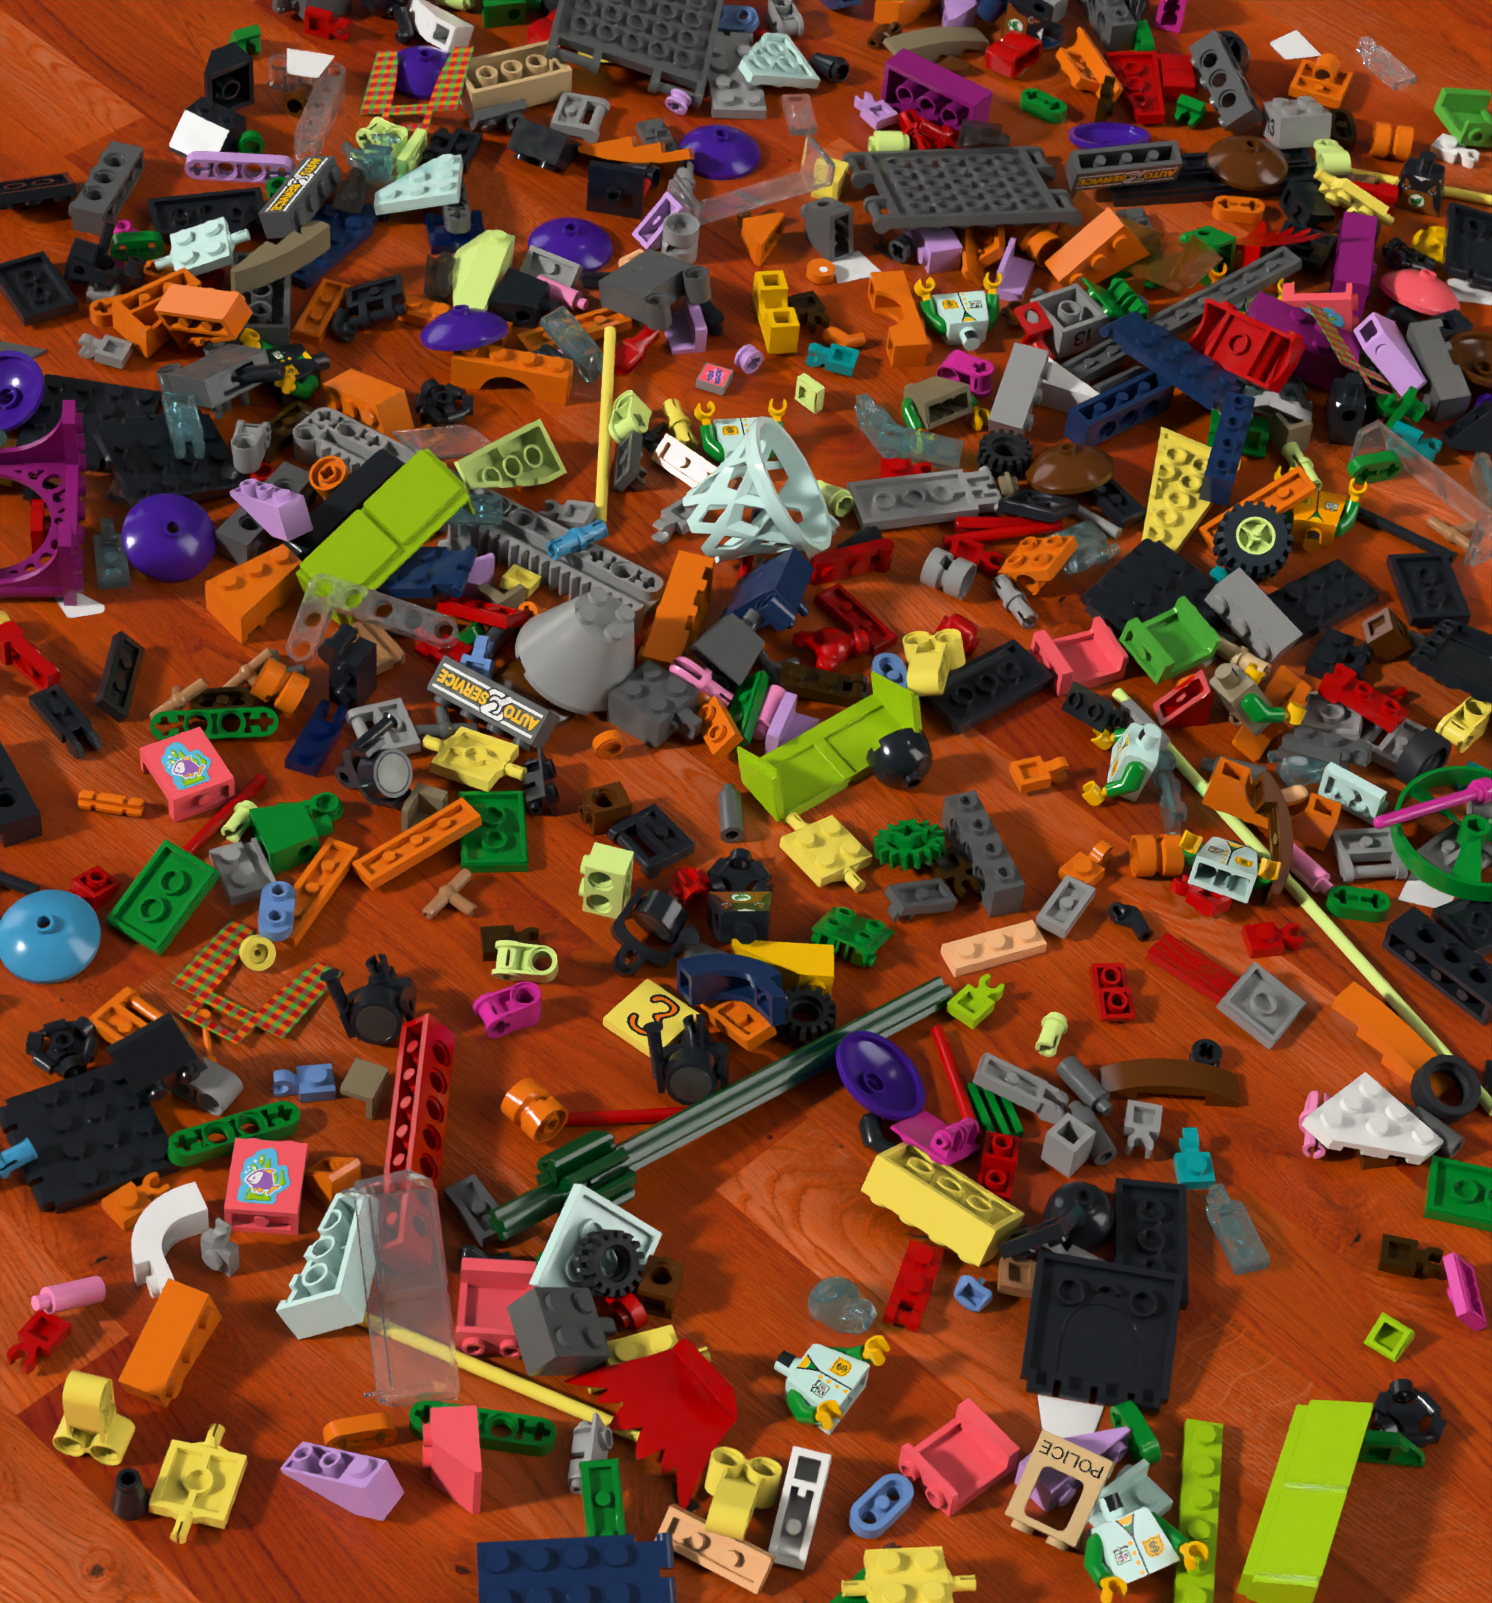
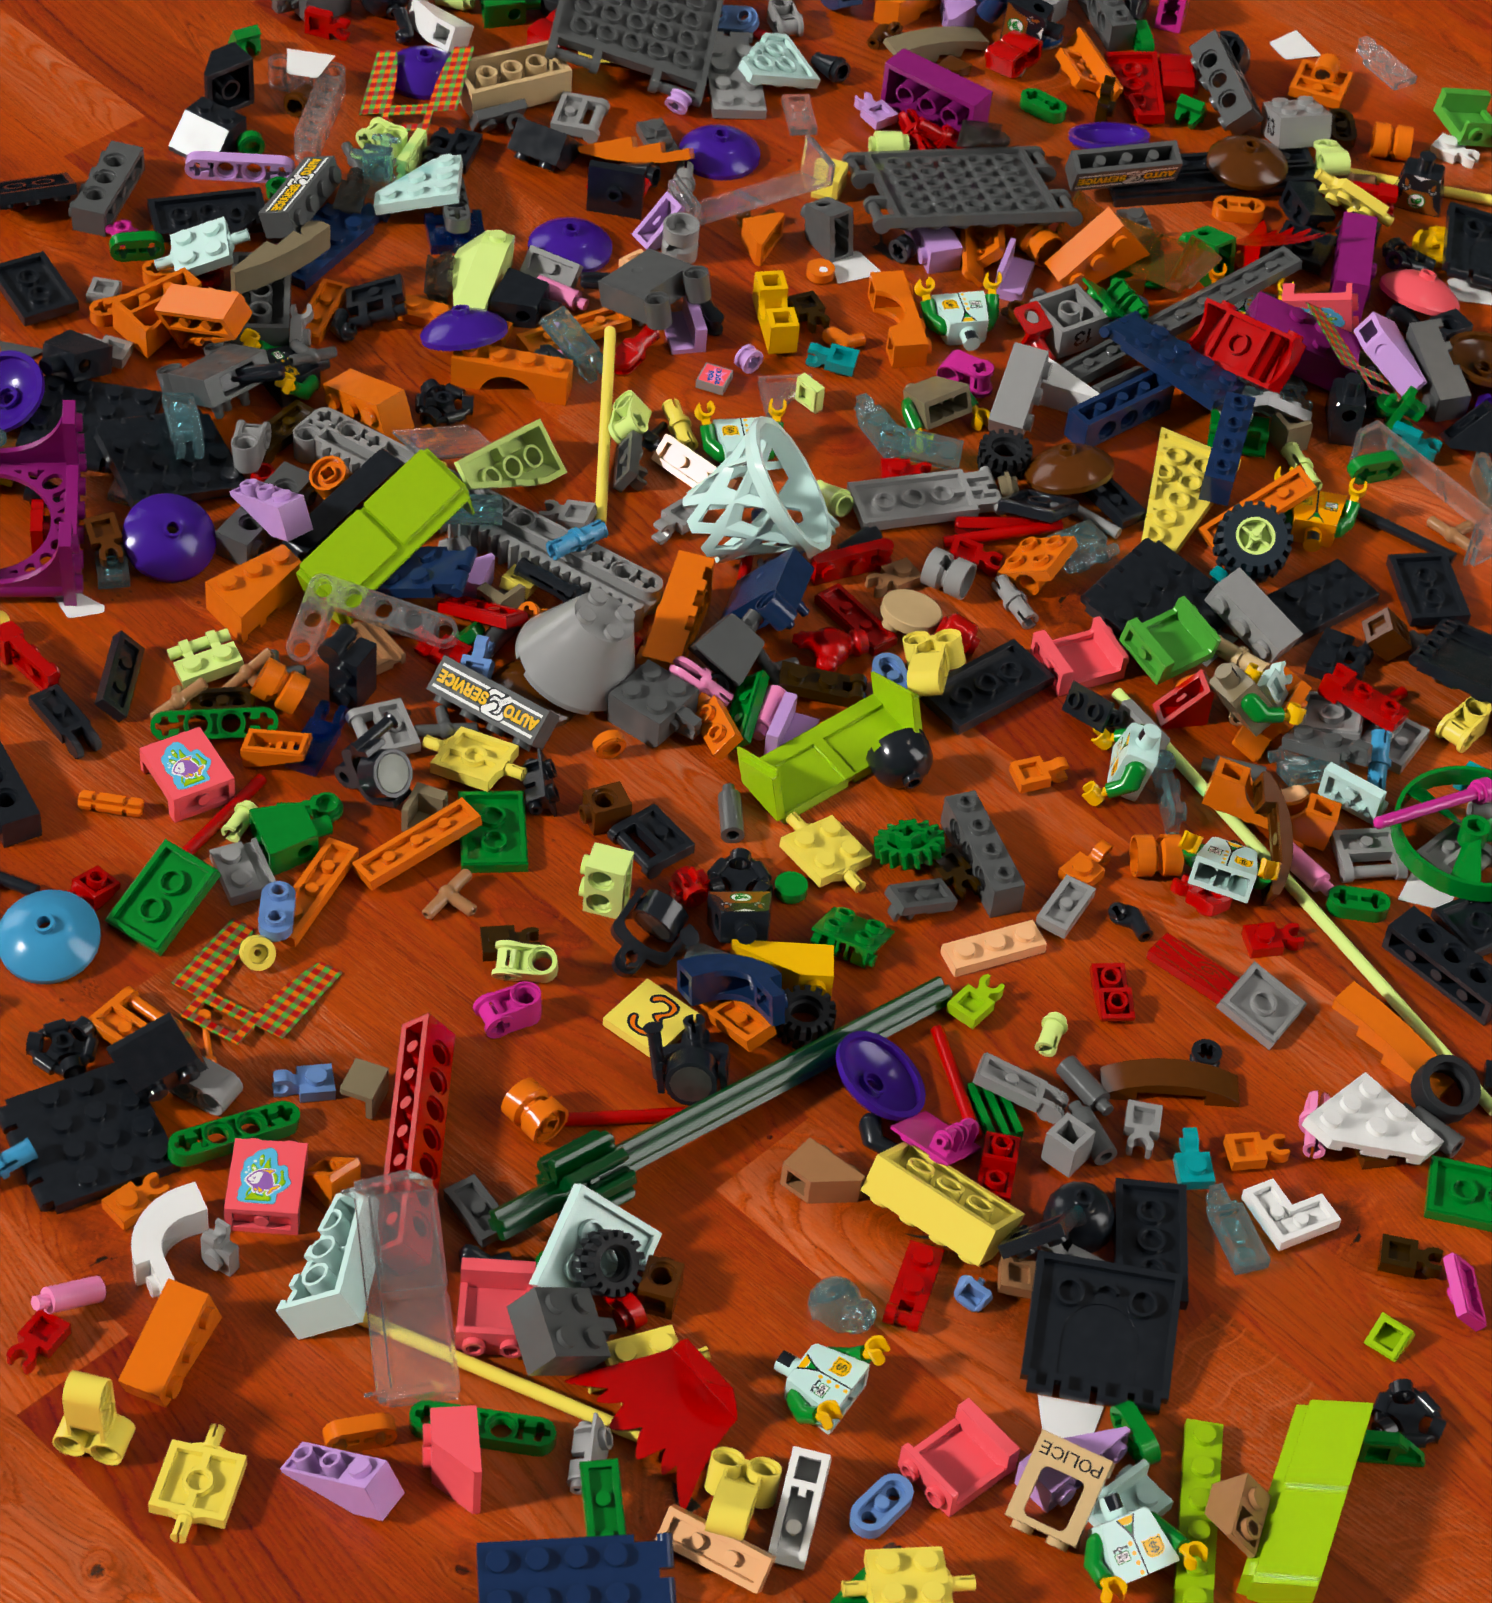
(76, 357): none -> black torso
(87, 256): black piece -> none
(104, 535): none -> reddish brown plate
(129, 1495): black cone -> none
(209, 664): none -> yellowish green plate
(265, 747): none -> orange slope
(298, 323): none -> light grey plate
(309, 355): none -> dark grey piece
(374, 1010): black piece -> none
(547, 581): none -> black pin
(778, 388): none -> clear tile
(791, 887): none -> green tile
(821, 1176): none -> medium nougat slope
(894, 576): none -> medium nougat plate
(910, 612): none -> tan tile
(1239, 1510): none -> medium nougat slope
(1251, 1152): none -> orange plate
(1273, 683): none -> light aqua plate
(1285, 1222): none -> white plate
(1380, 758): none -> dark azure pin
(1423, 753): black tyre -> none

